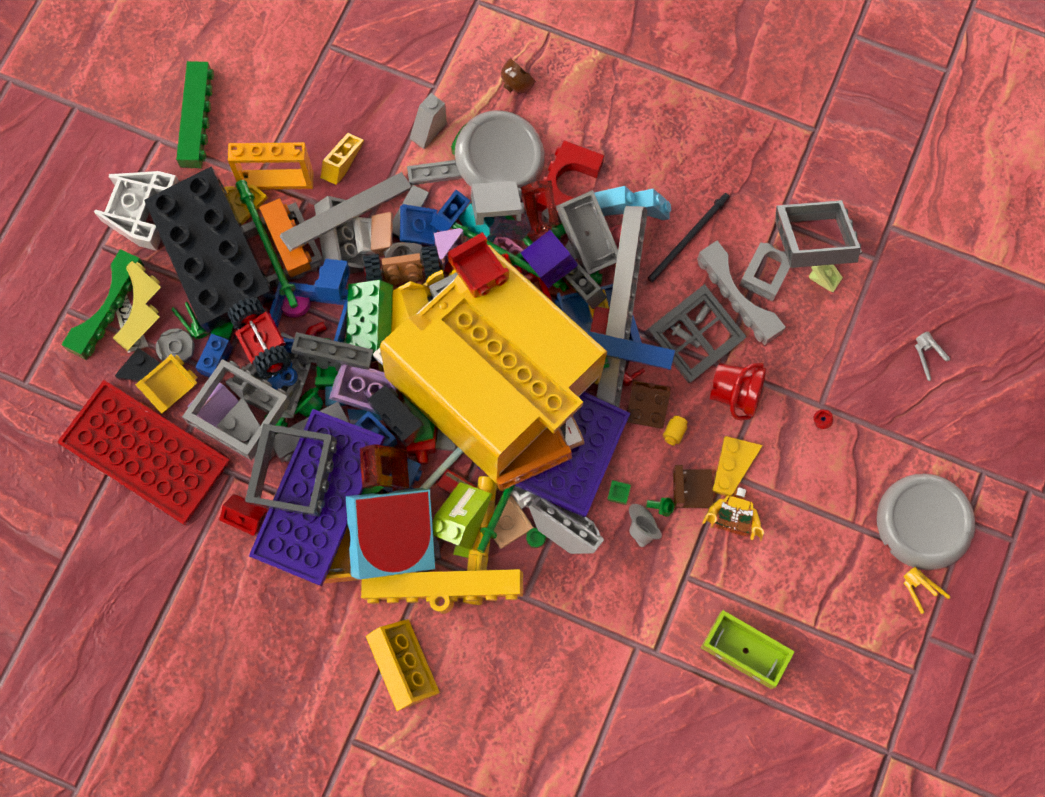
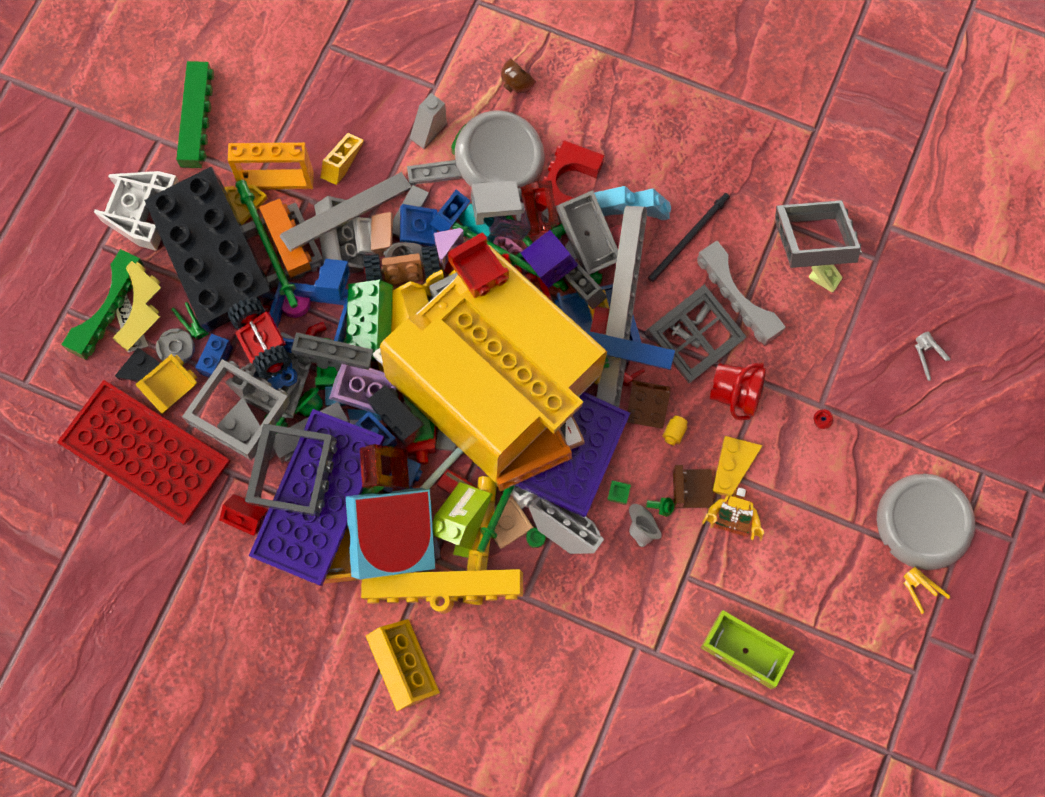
(217, 405): lavender slope -> none
(224, 331): green tile -> none
(758, 286): light grey panel -> none

